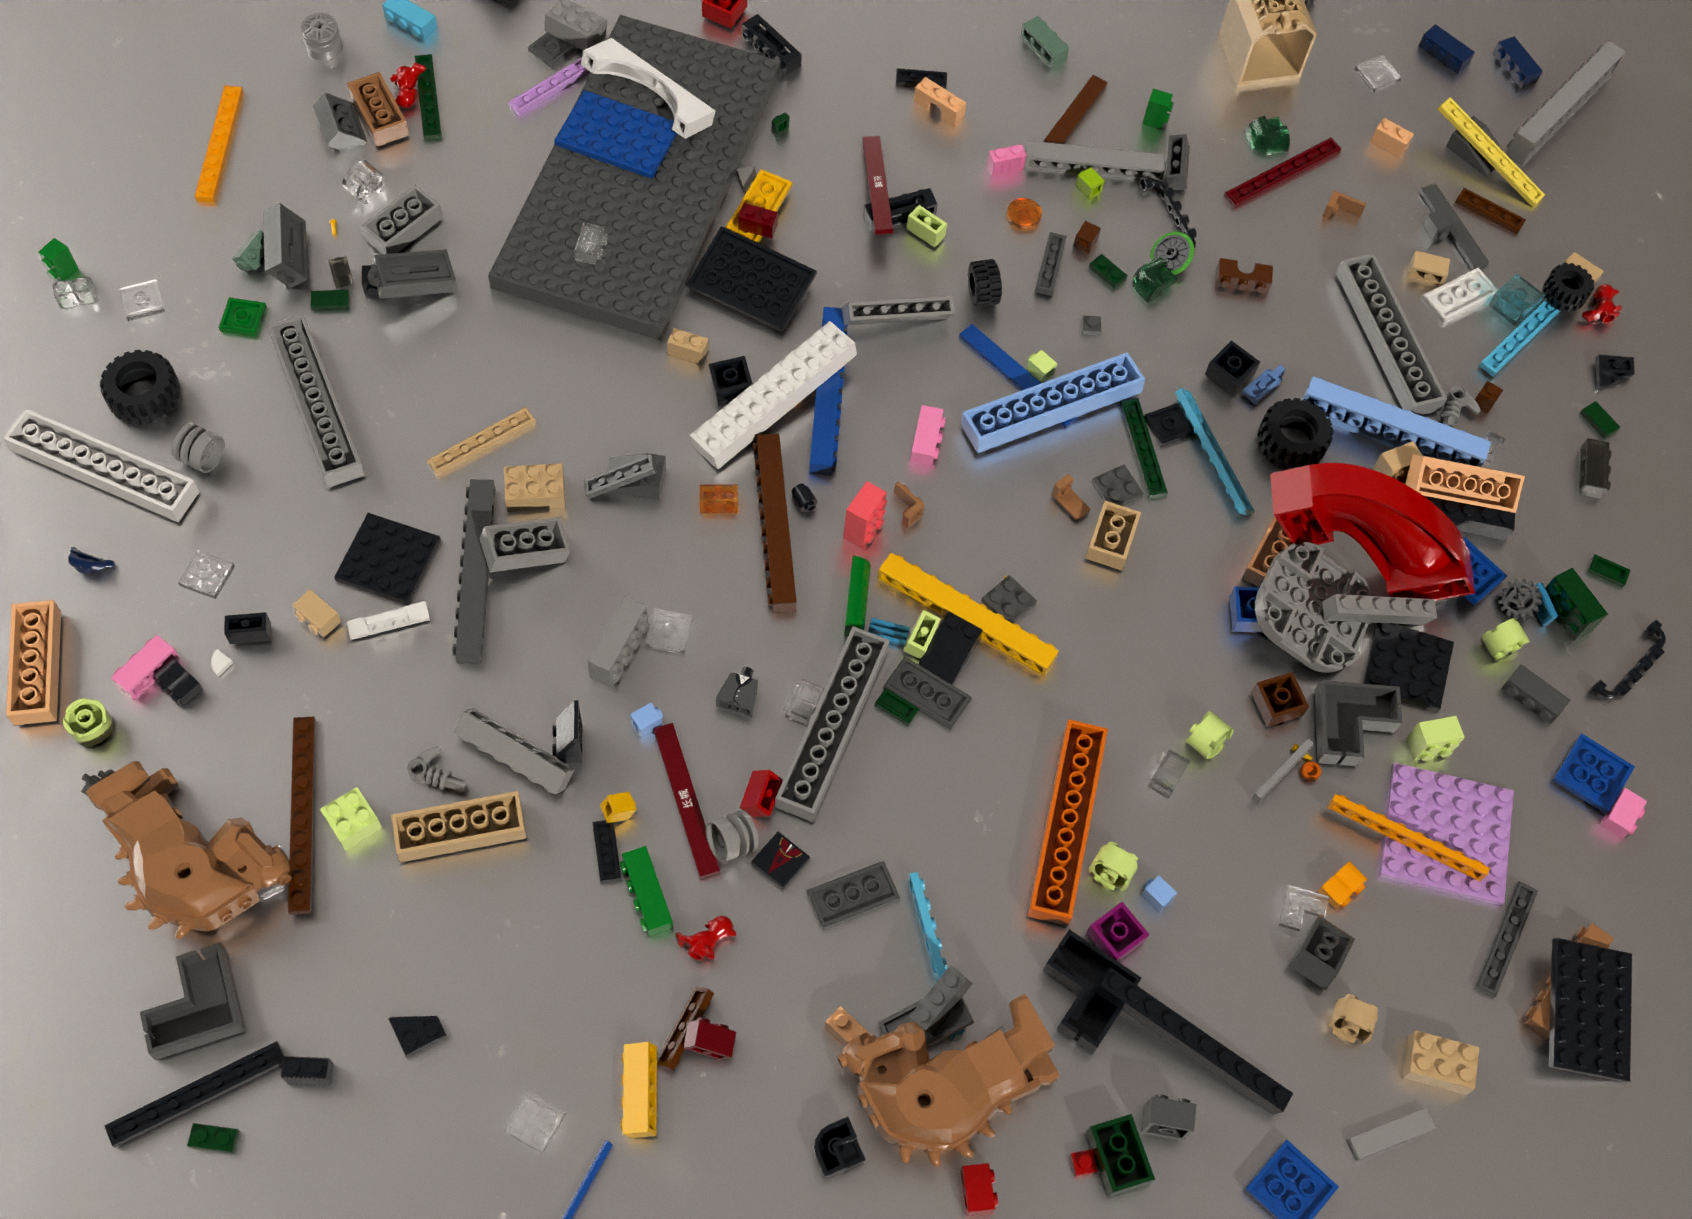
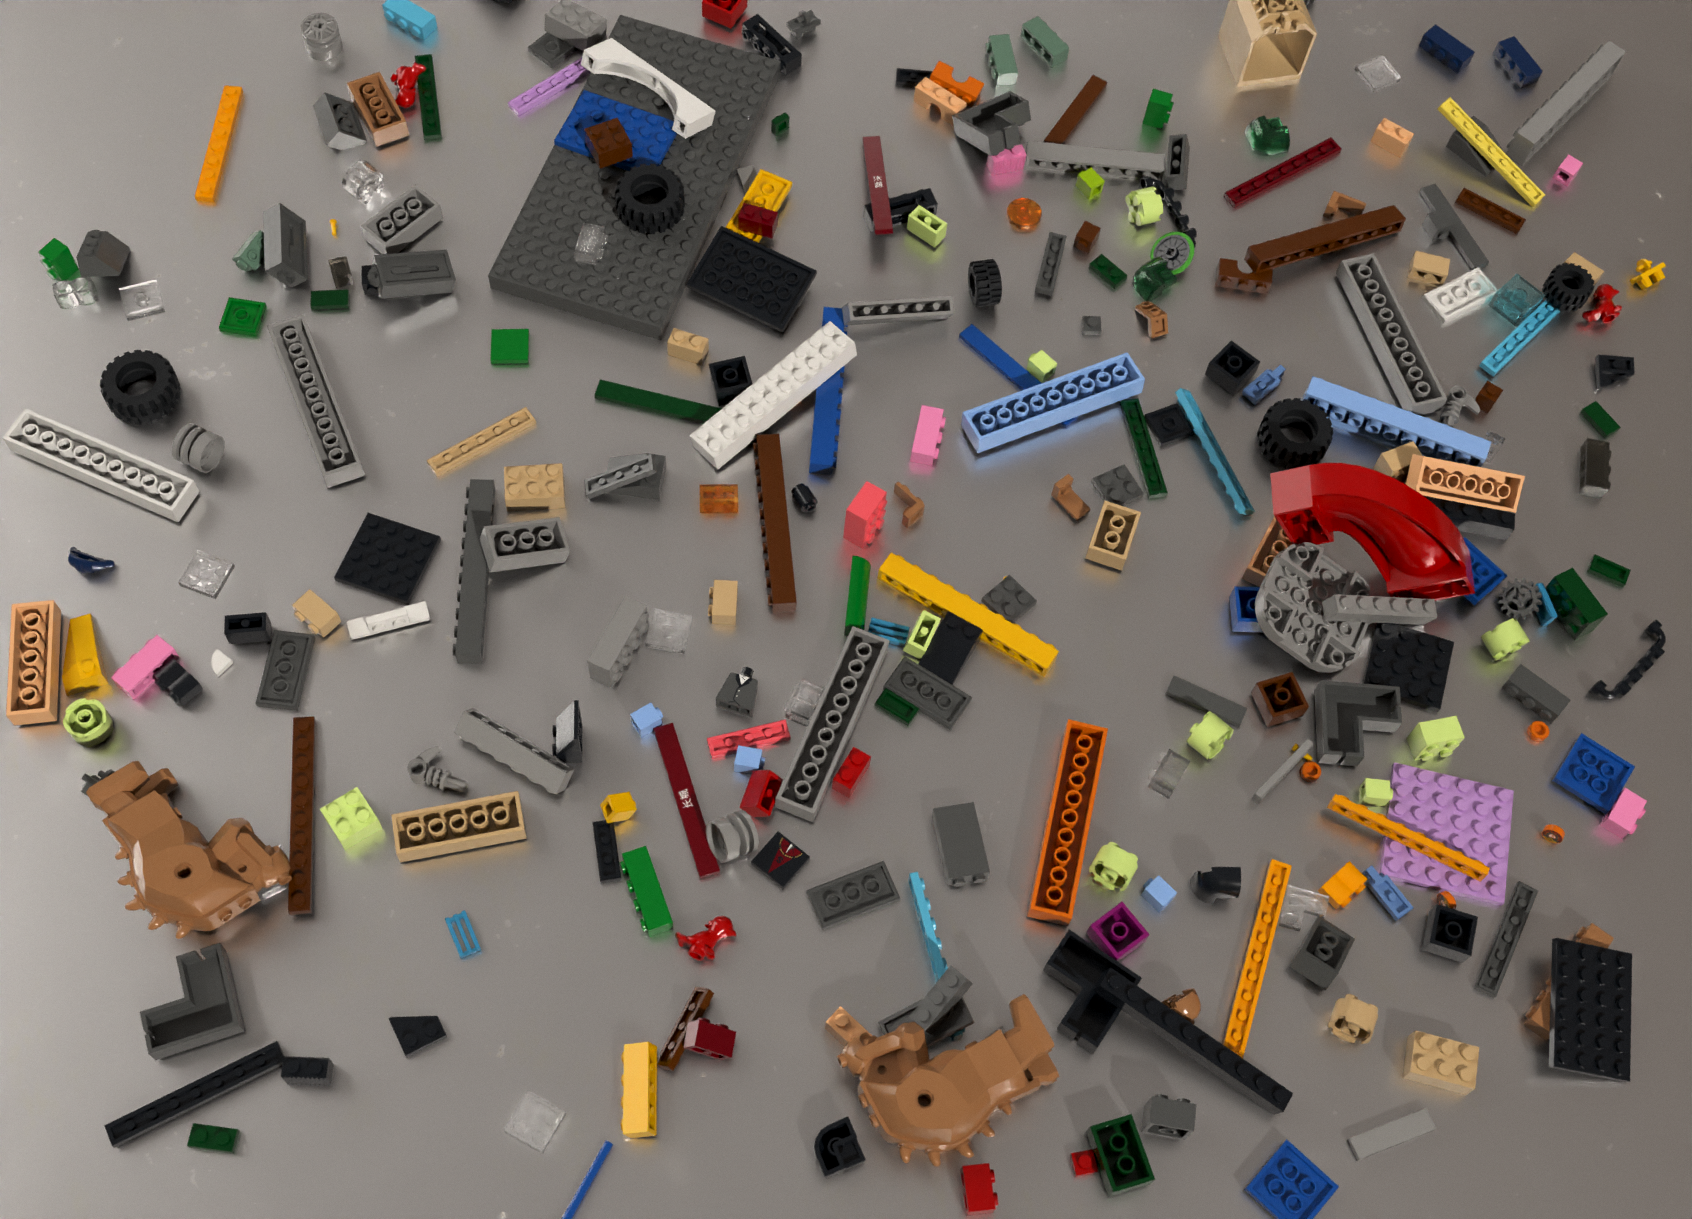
(83, 659): none -> yellow wedge
(101, 255): none -> dark grey slope
(285, 670): none -> dark grey tile
(456, 918): none -> dark azure tile
(509, 346): none -> green tile
(608, 143): none -> reddish brown brick
(649, 180): none -> black tyre
(654, 402): none -> dark green tile
(724, 602): none -> tan brick
(748, 760): none -> light blue brick
(751, 737): none -> coral tile
(804, 22): none -> dark grey hips
(851, 772): none -> red brick
(960, 844): none -> dark grey brick
(967, 91): none -> orange arch
(993, 123): none -> dark grey piece
(1001, 59): none -> sand green brick
(1144, 206): none -> yellowish green brick
(1156, 318): none -> medium nougat bracket
(1185, 1005): none -> medium nougat cylinder
(1206, 701): none -> dark grey tile
(1218, 883): none -> black brick
(1256, 957): none -> light orange plate
(1324, 239): none -> reddish brown brick
(1375, 792): none -> yellowish green brick
(1387, 893): none -> medium blue hinge
(1446, 899): none -> orange tile
(1449, 933): none -> black brick
(1538, 731): none -> orange tile
(1553, 833): none -> tile
(1567, 170): none -> bright pink brick
(1645, 269): none -> yellow hips

